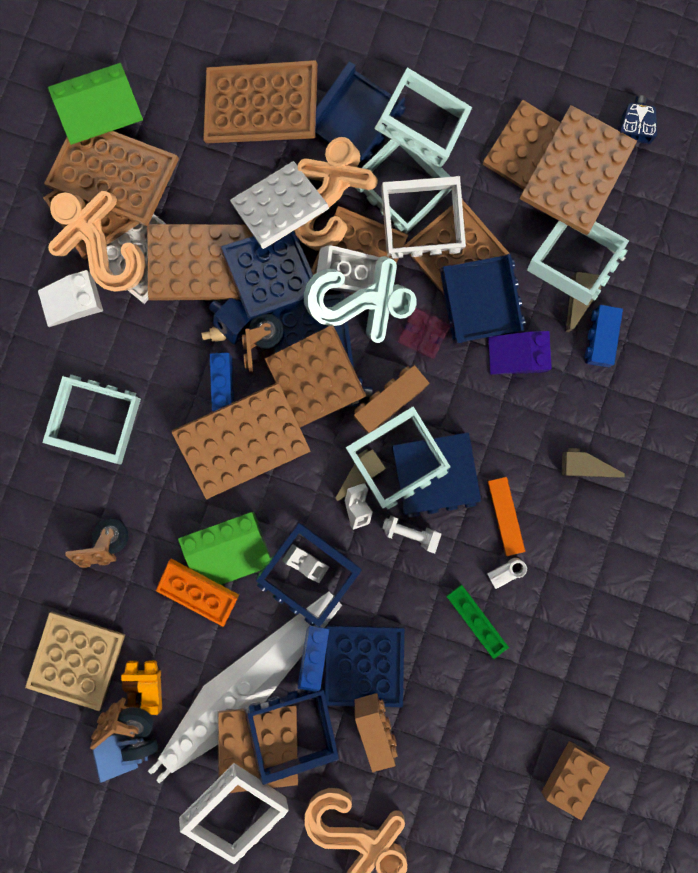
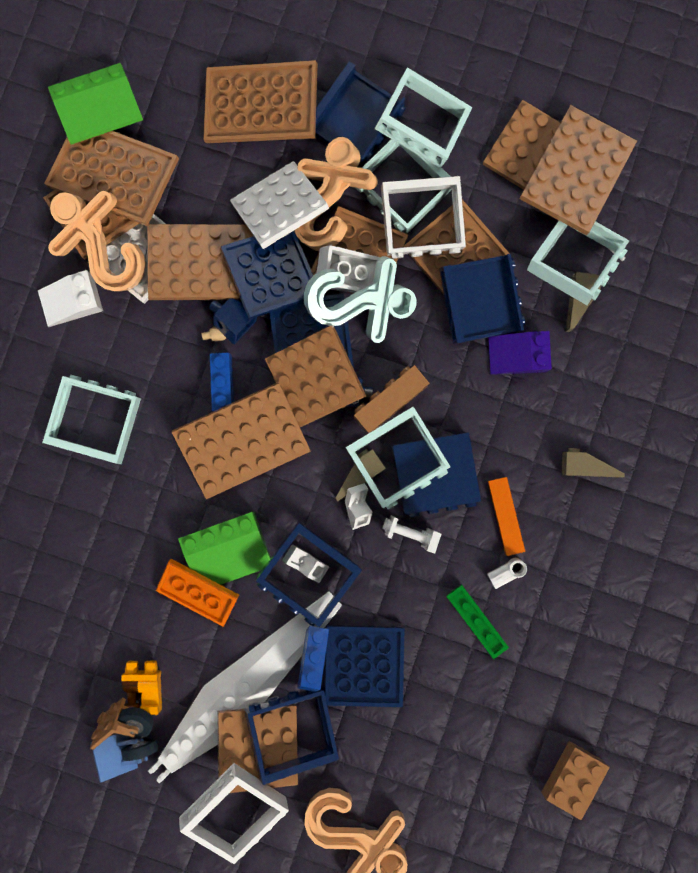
(75, 661): tan plate -> none
(109, 538): plate -> none
(263, 332): plate -> none
(375, 732): medium nougat brick -> none
(423, 333): clear pink slope -> none
(604, 336): blue brick -> none
(639, 121): dark blue torso -> none

